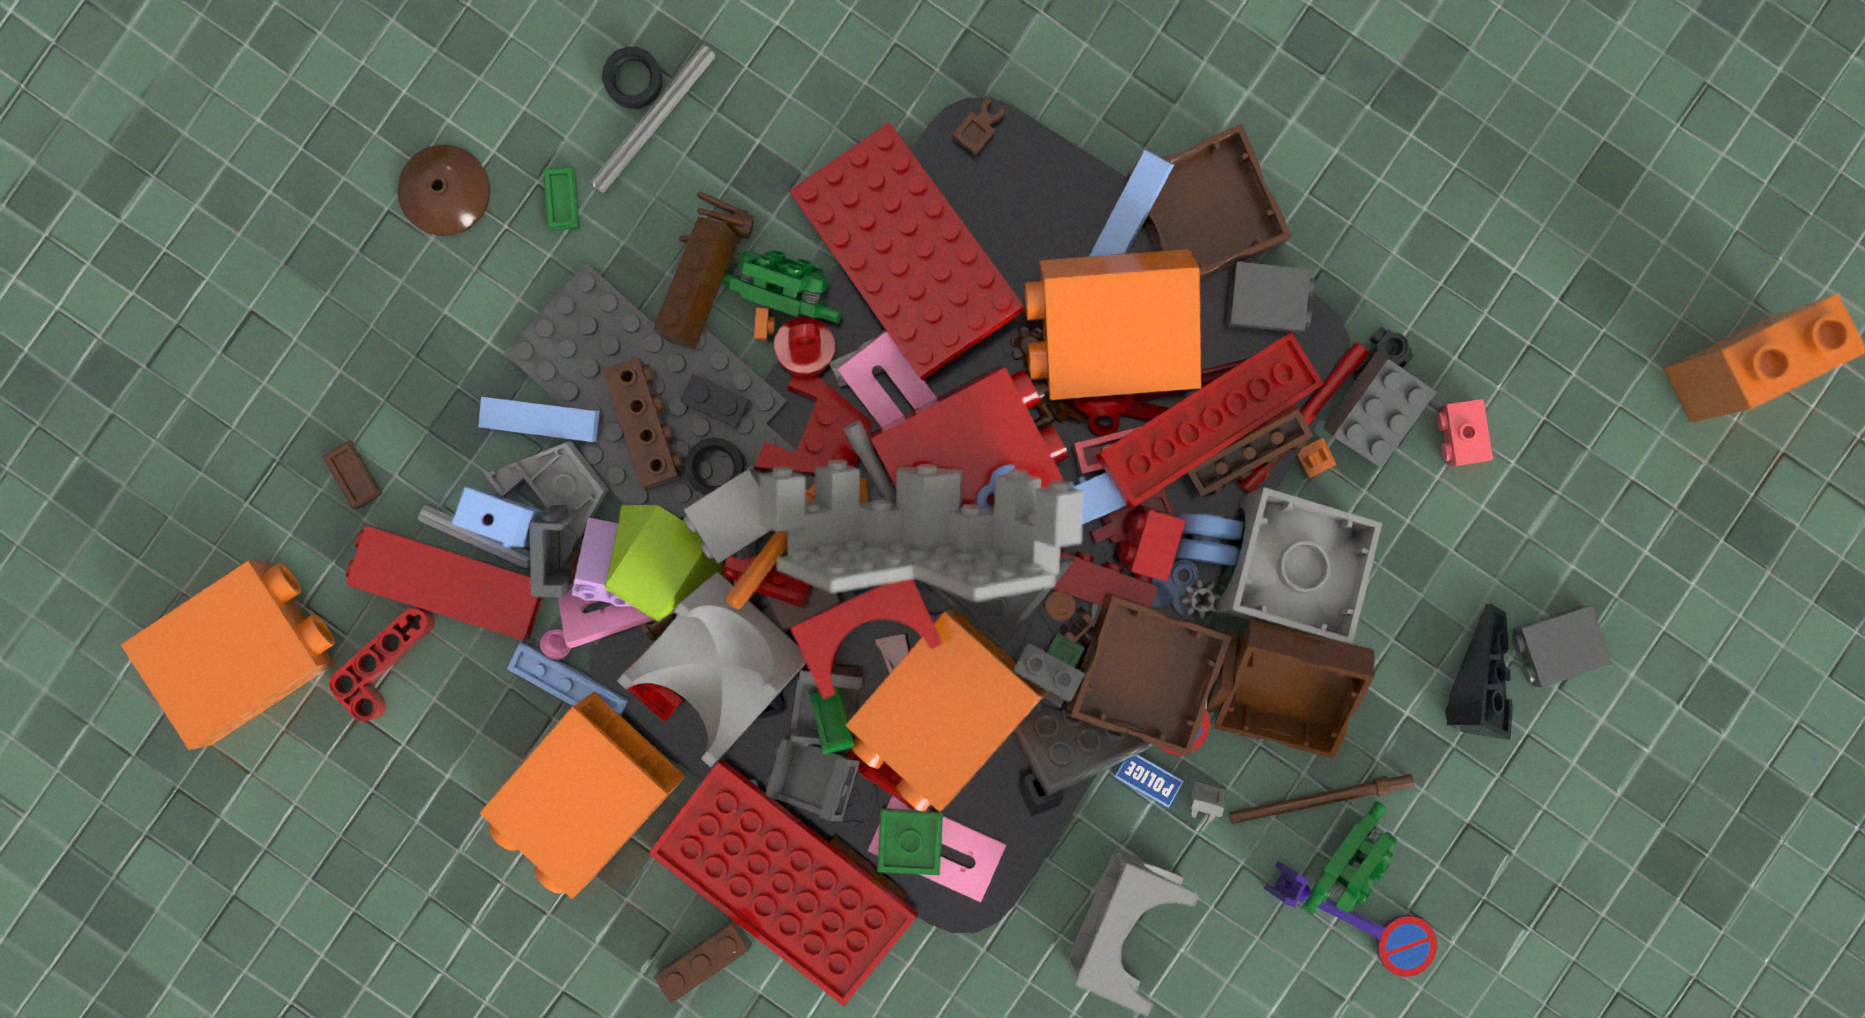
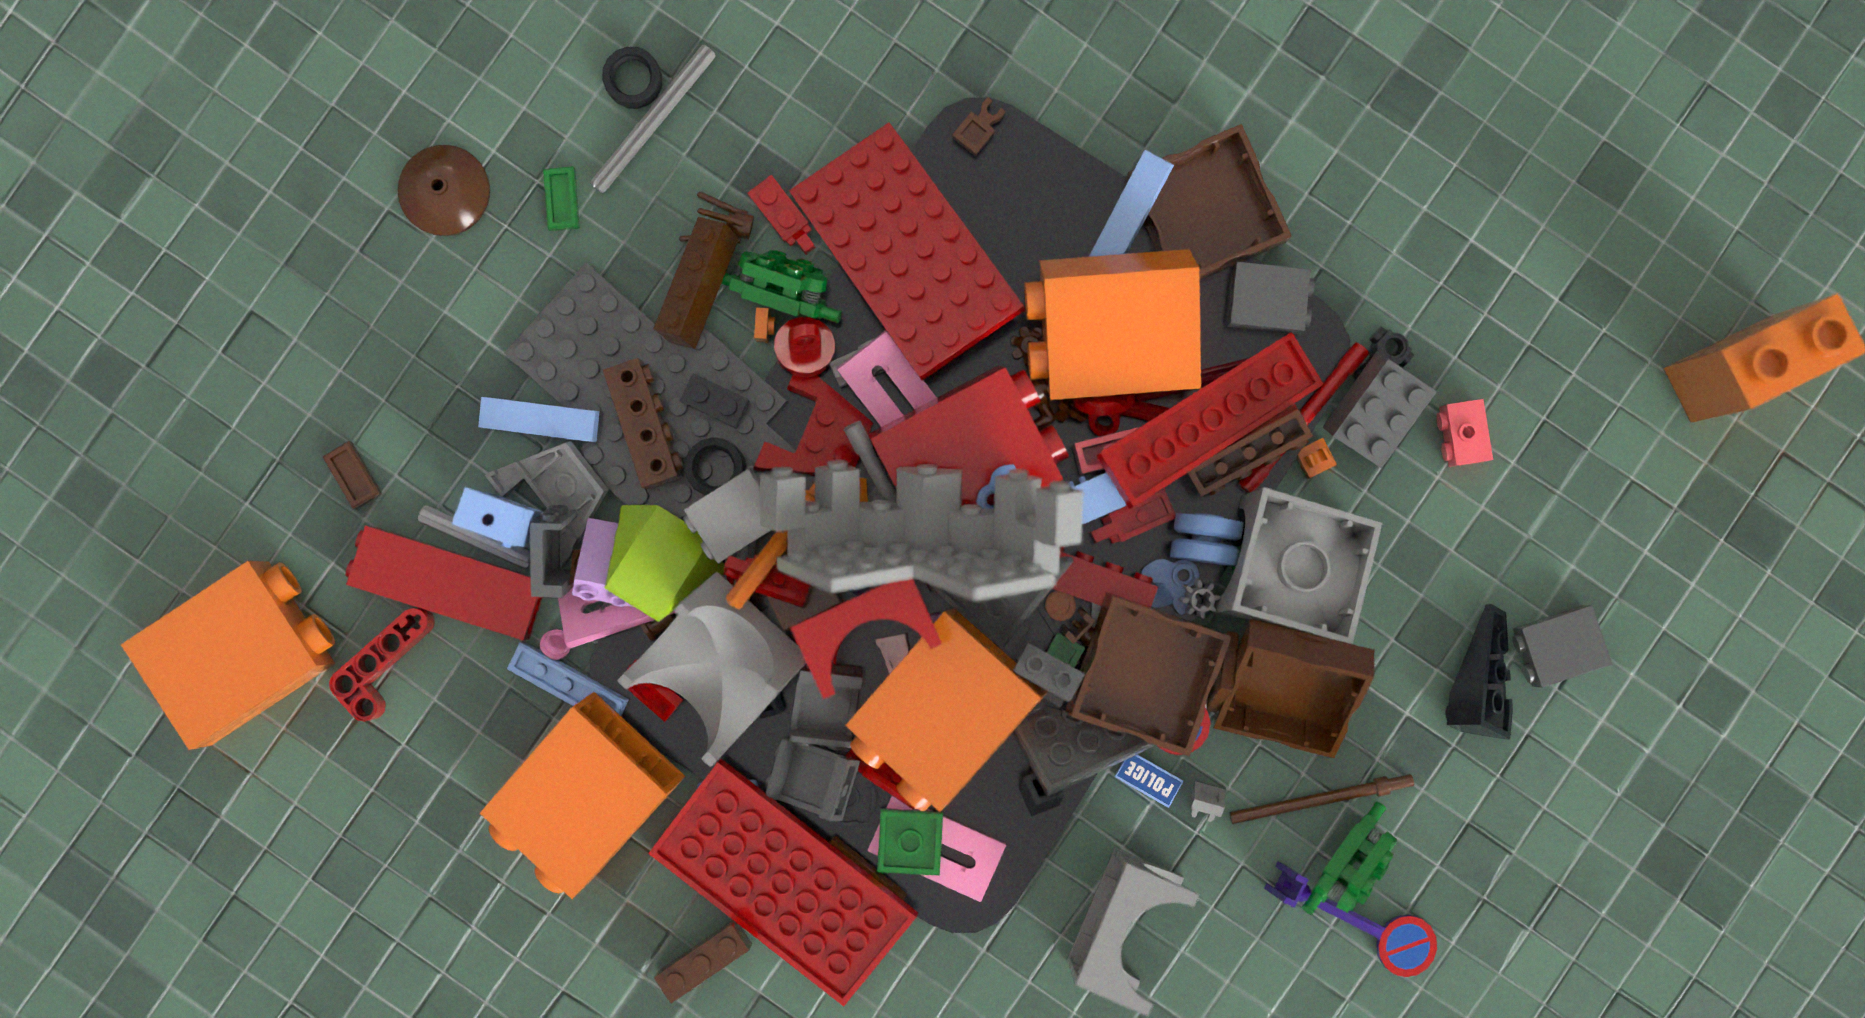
(782, 214): none -> red hinge
(831, 721): green tile -> none
(1150, 542): red brick -> none

